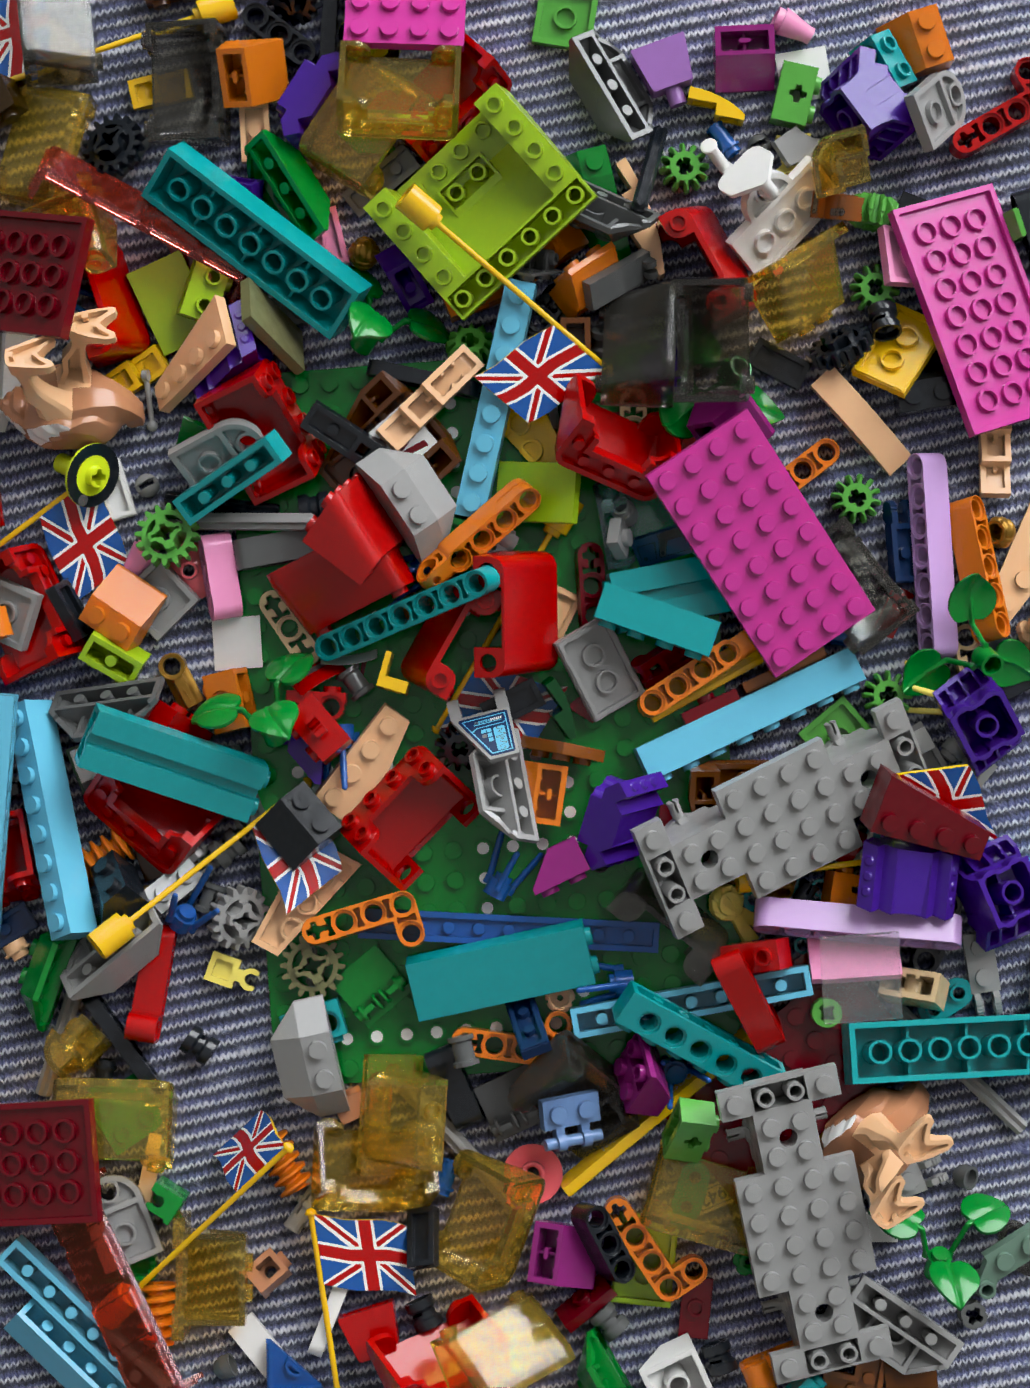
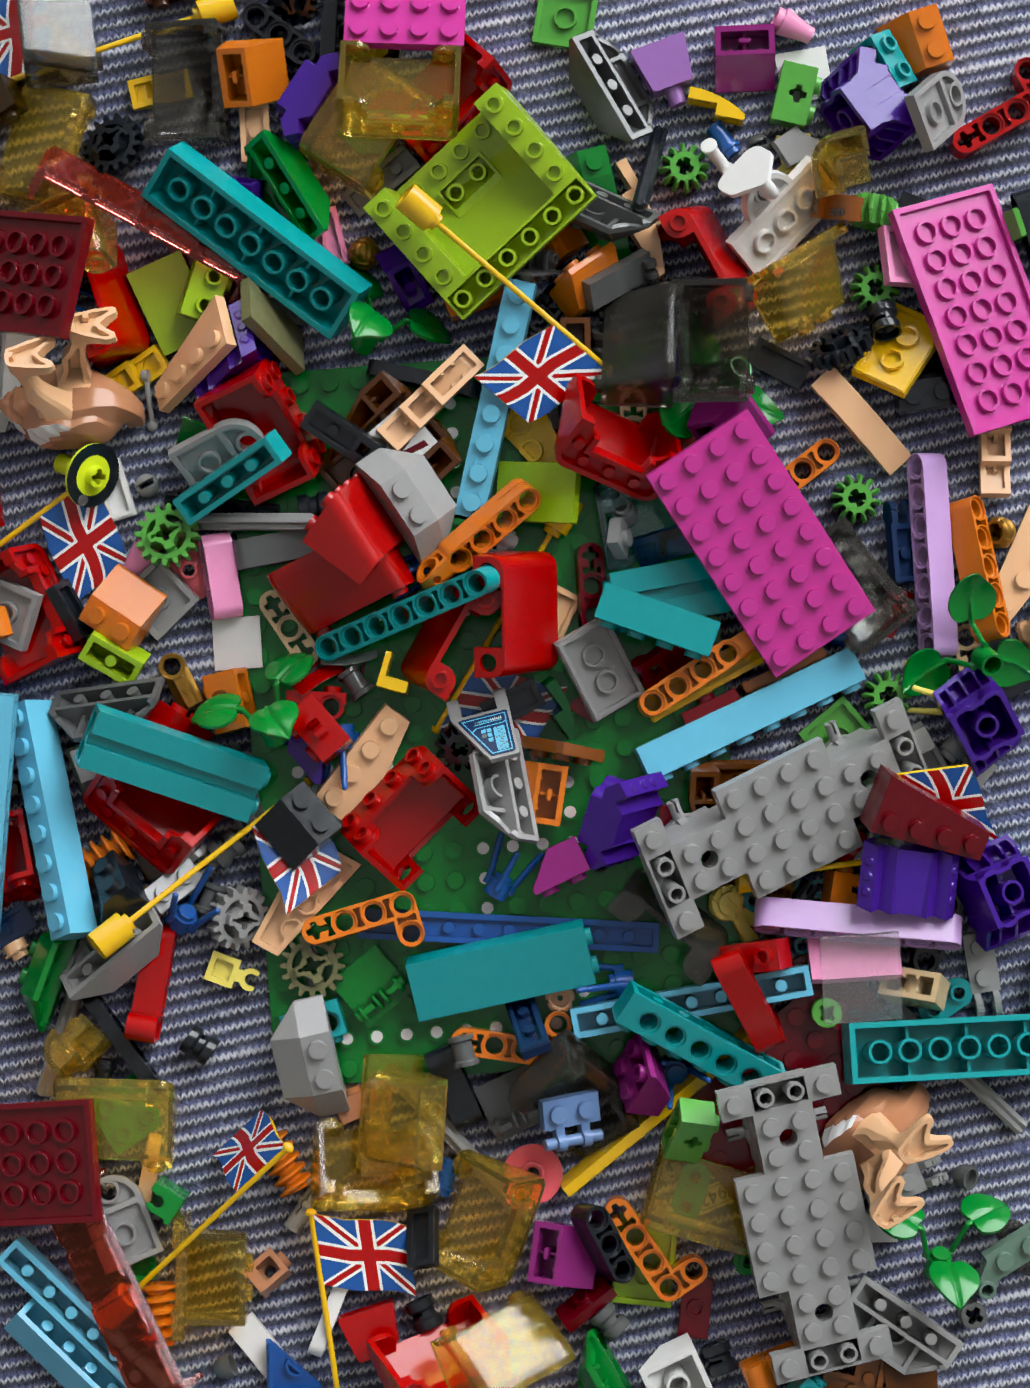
(475, 339): bright green gear -> none

